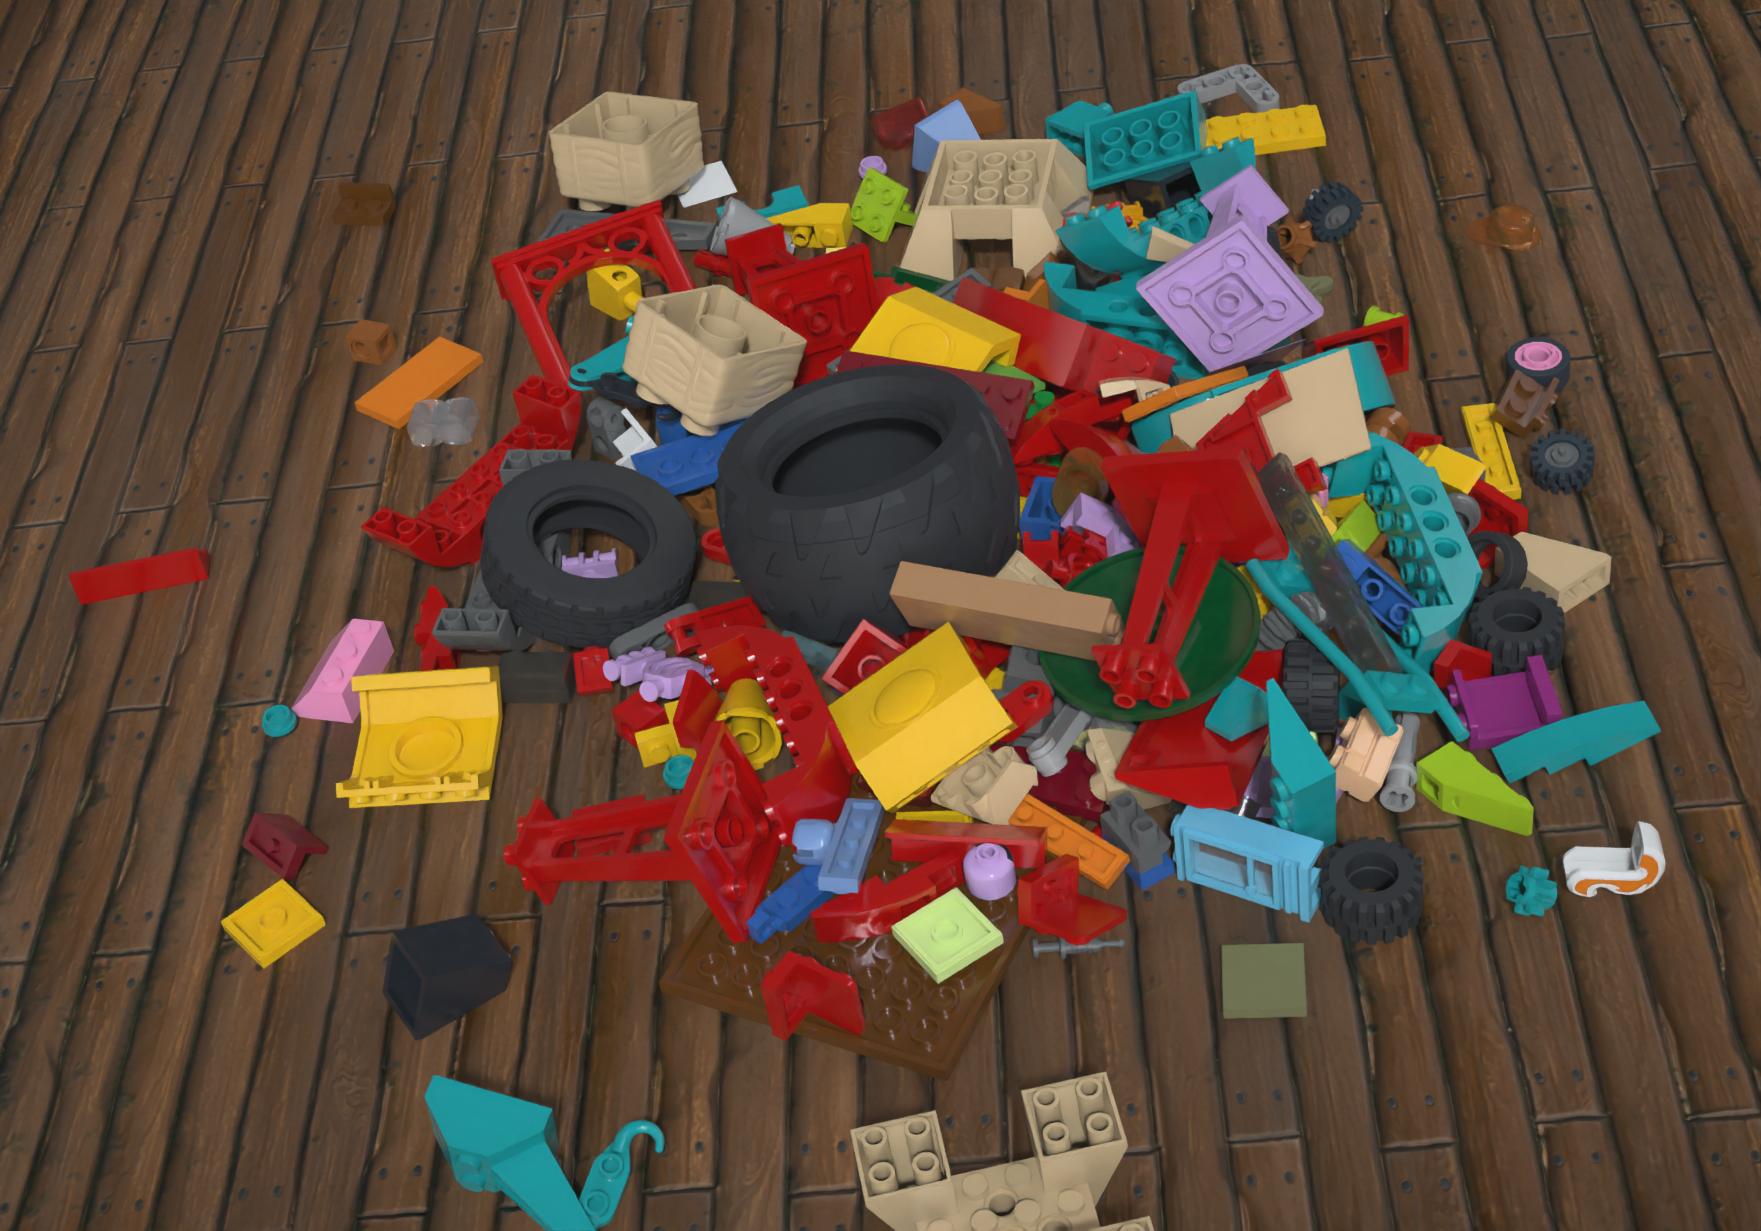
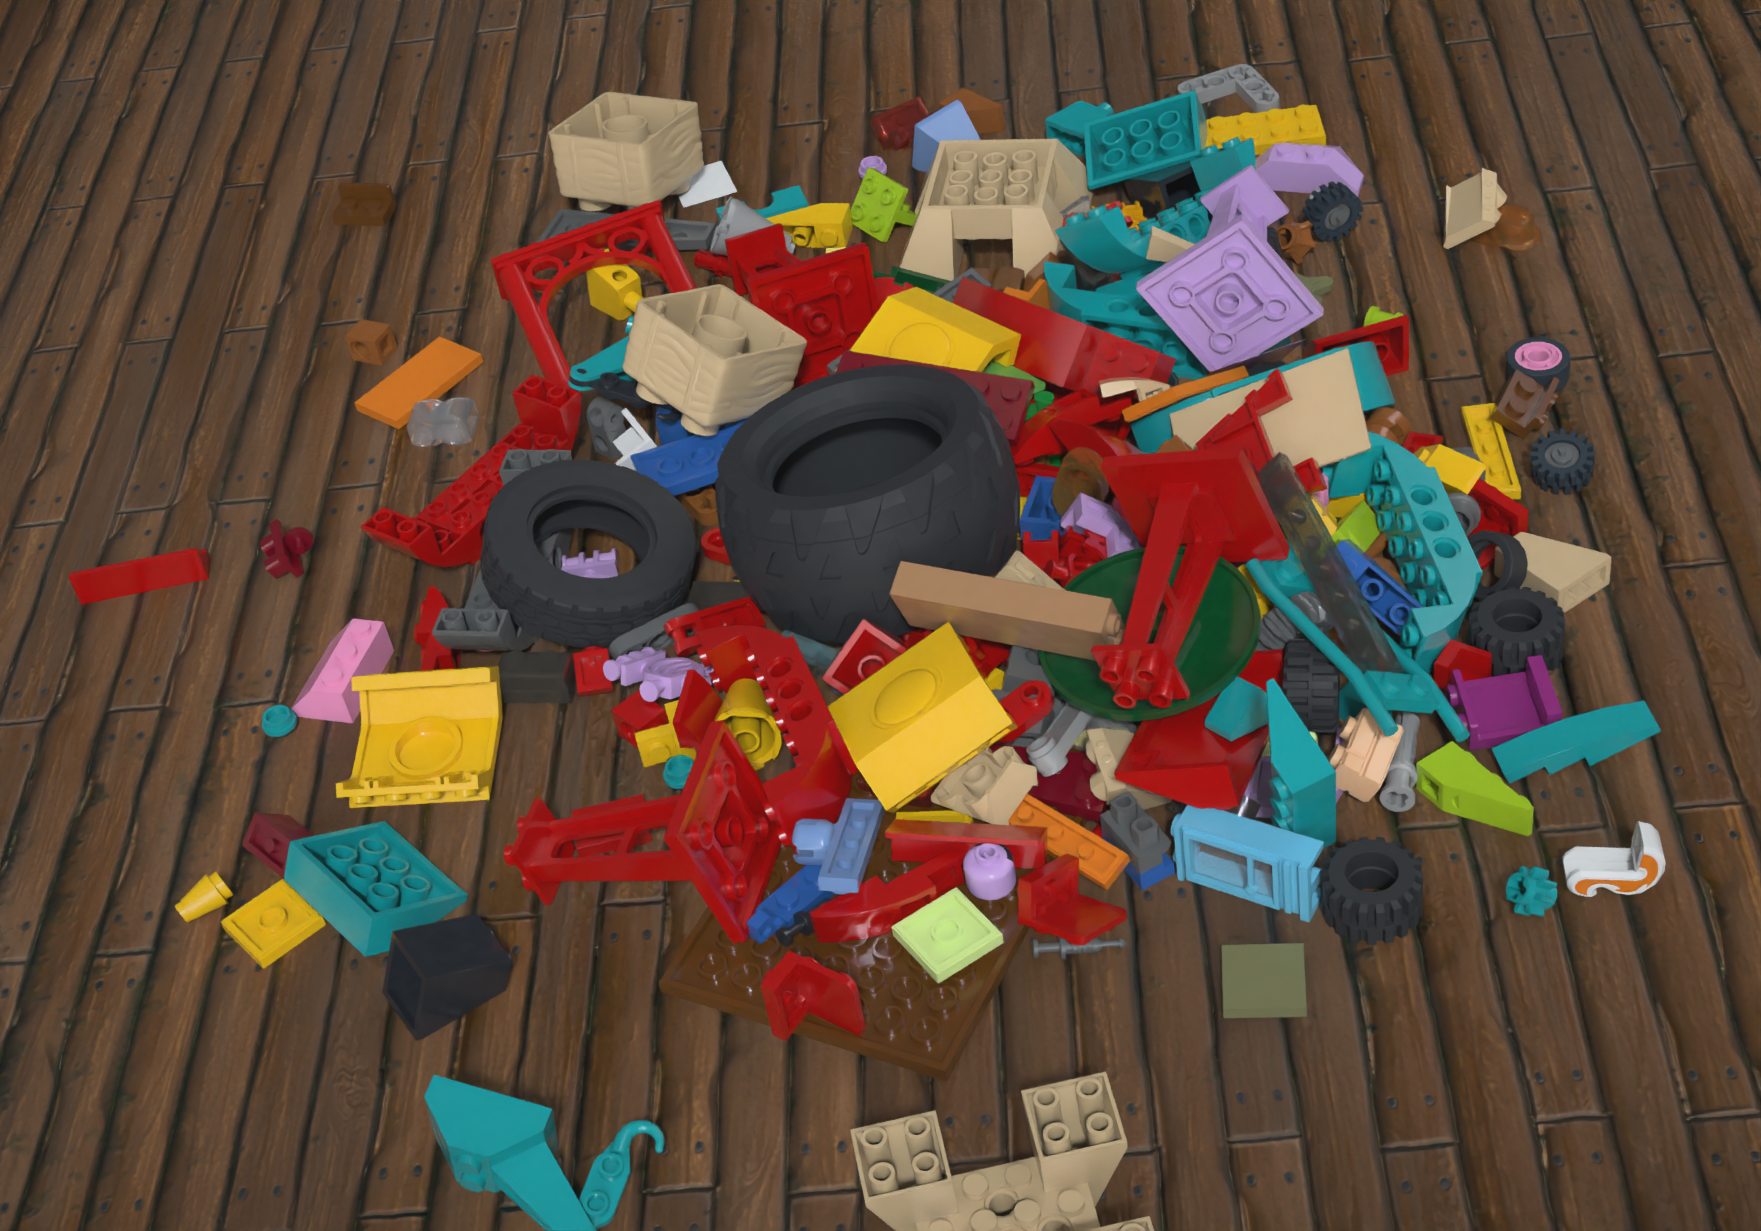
(204, 897): none -> yellow cone
(285, 549): none -> dark red hips
(369, 884): none -> teal slope
(801, 924): none -> black piece
(1306, 167): none -> lavender wedge
(1472, 207): none -> tan slope

